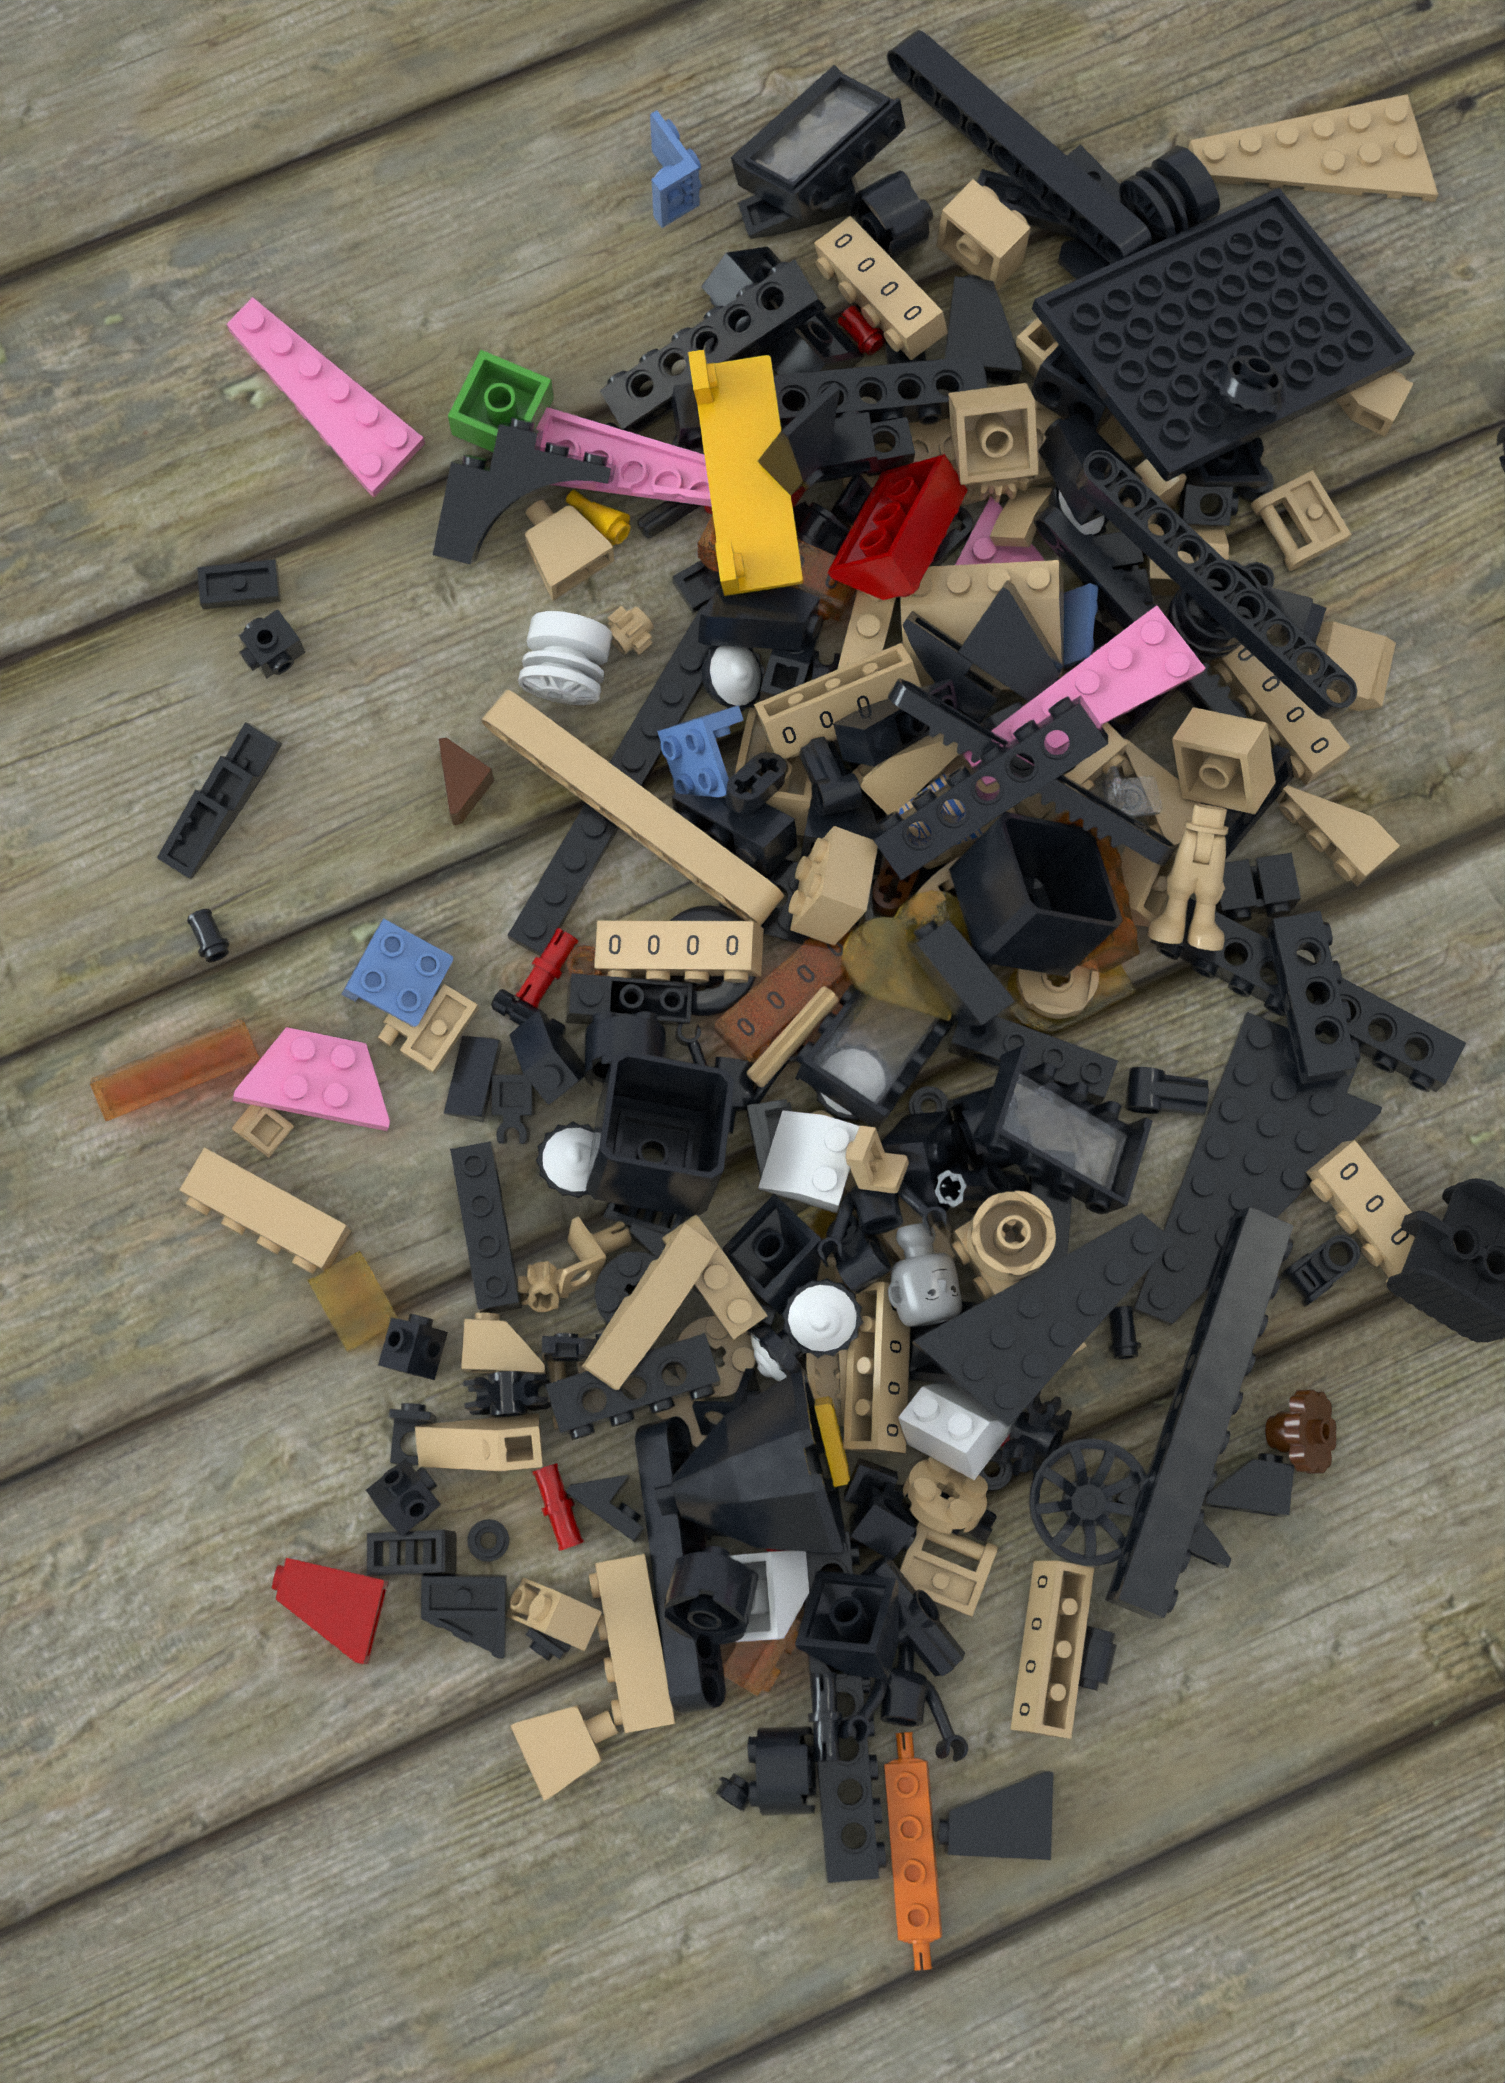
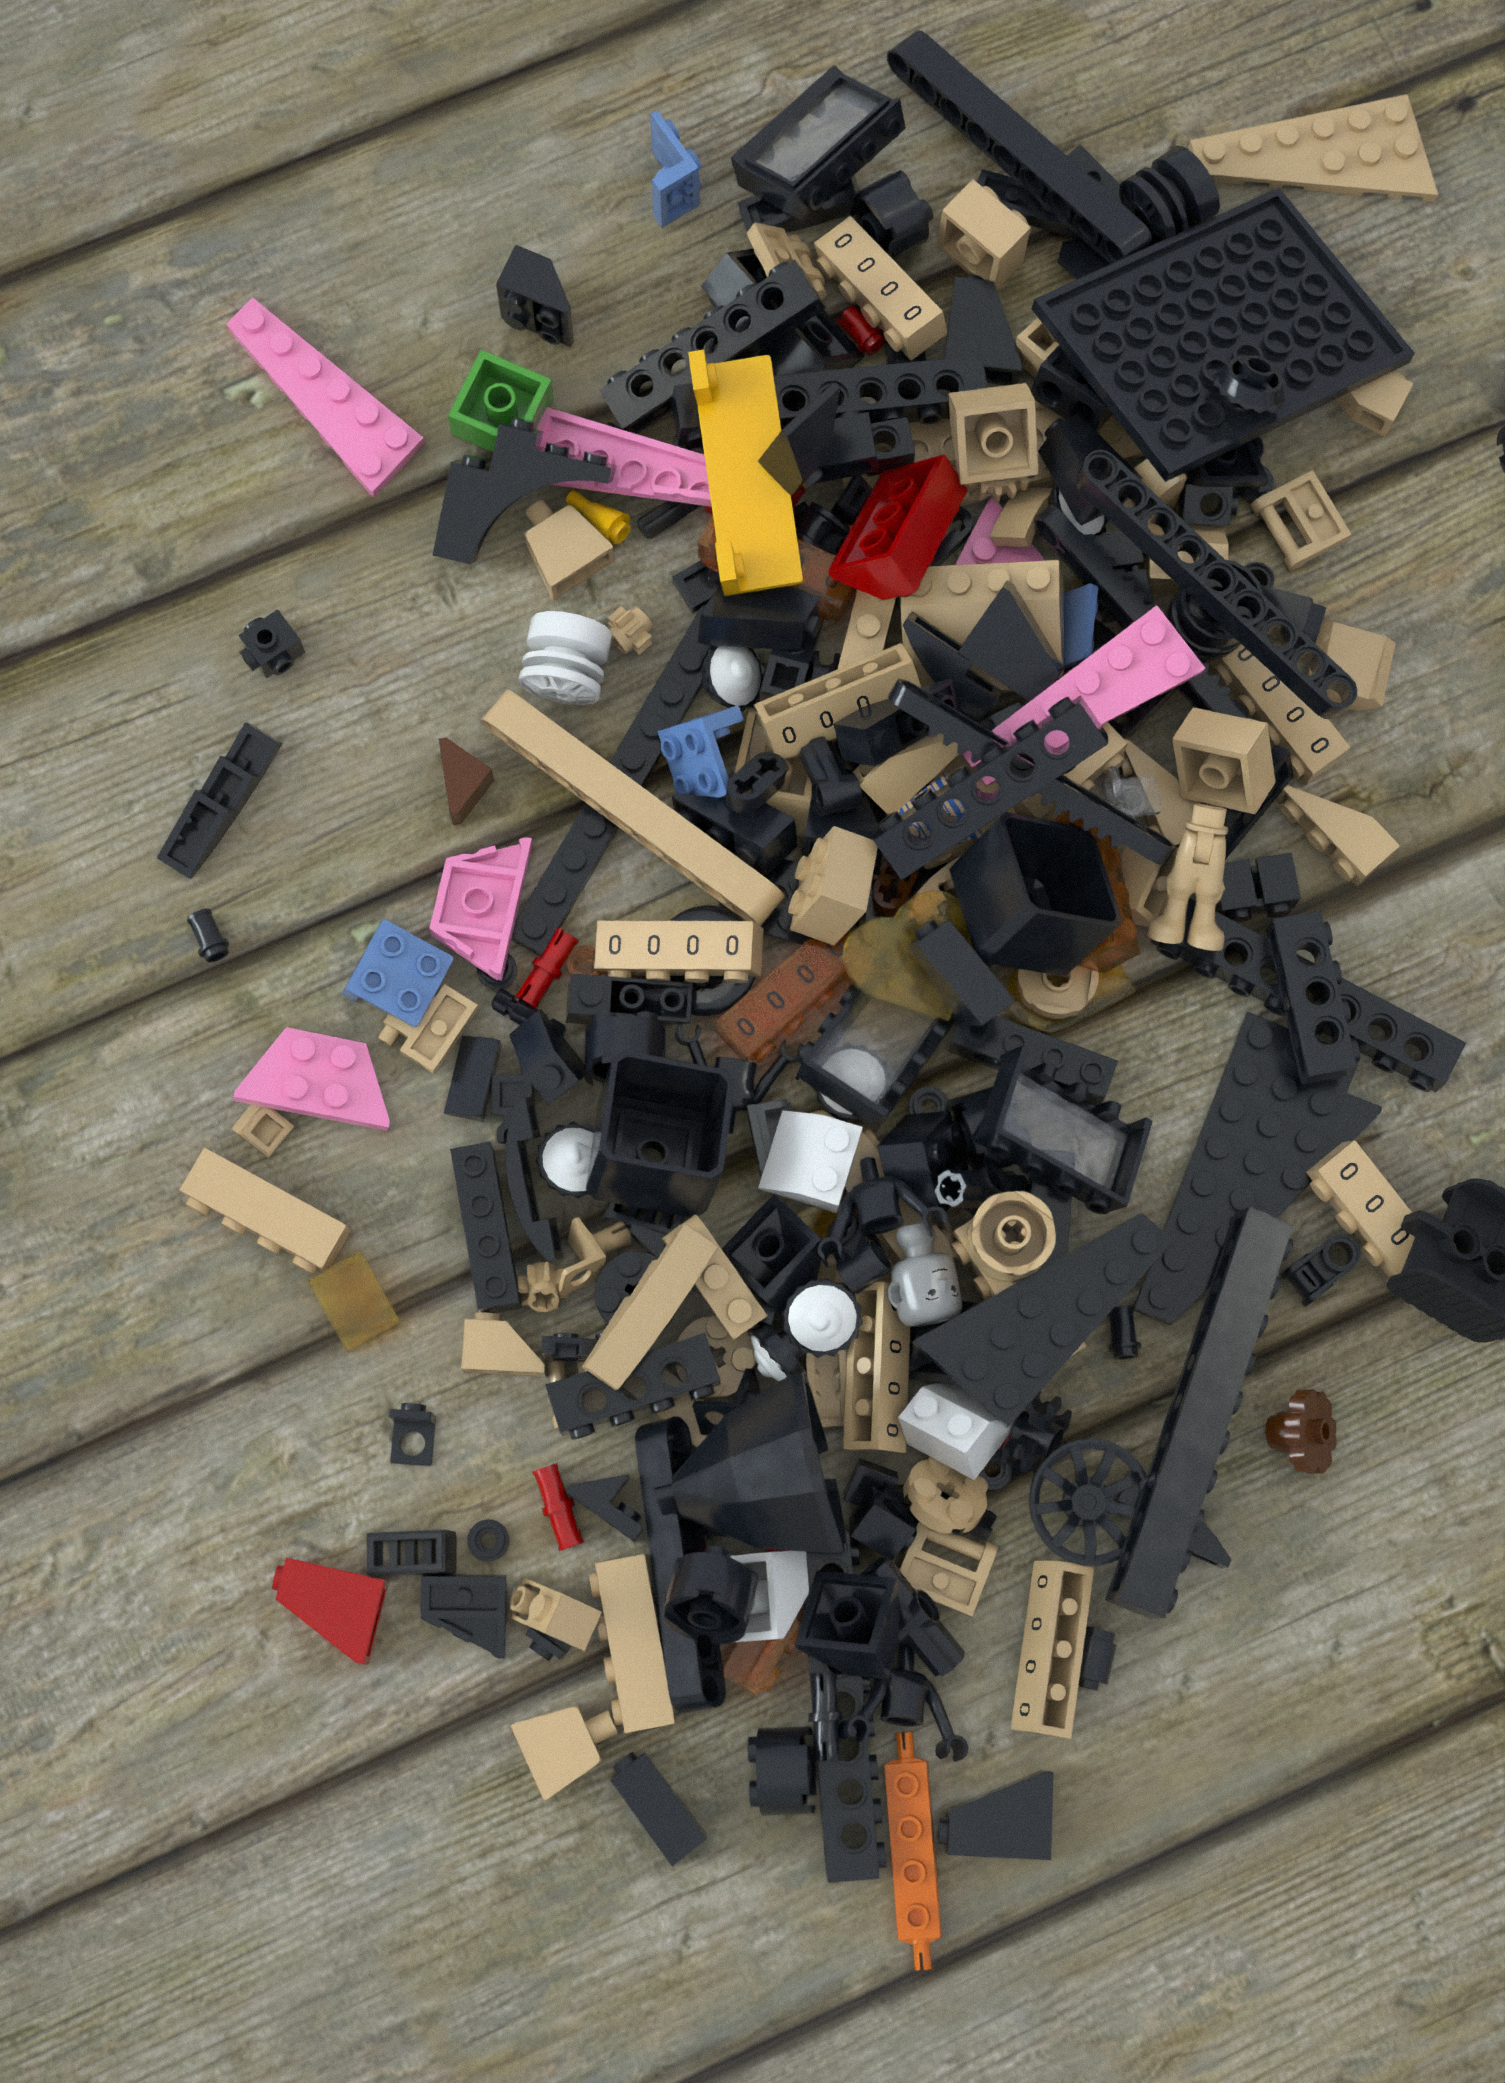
(174, 1069): clear orange brick -> none
(238, 584): black plate -> none
(404, 1496): black brick -> none
(413, 1346): black brick -> none
(481, 903): none -> bright pink wing
(481, 1444): tan slope -> none
(507, 1394): black pin -> none
(508, 977): none -> black plate
(534, 297): none -> black slope
(544, 1232): none -> black slope
(657, 1807): none -> black slope
(734, 1791): black plate -> none
(774, 247): none -> tan plate
(792, 1036): tan axle -> none
(832, 1441): yellow tile -> none
(871, 1165): tan bracket -> none
(1153, 1092): black piece -> none
(1256, 1487): black slope -> none

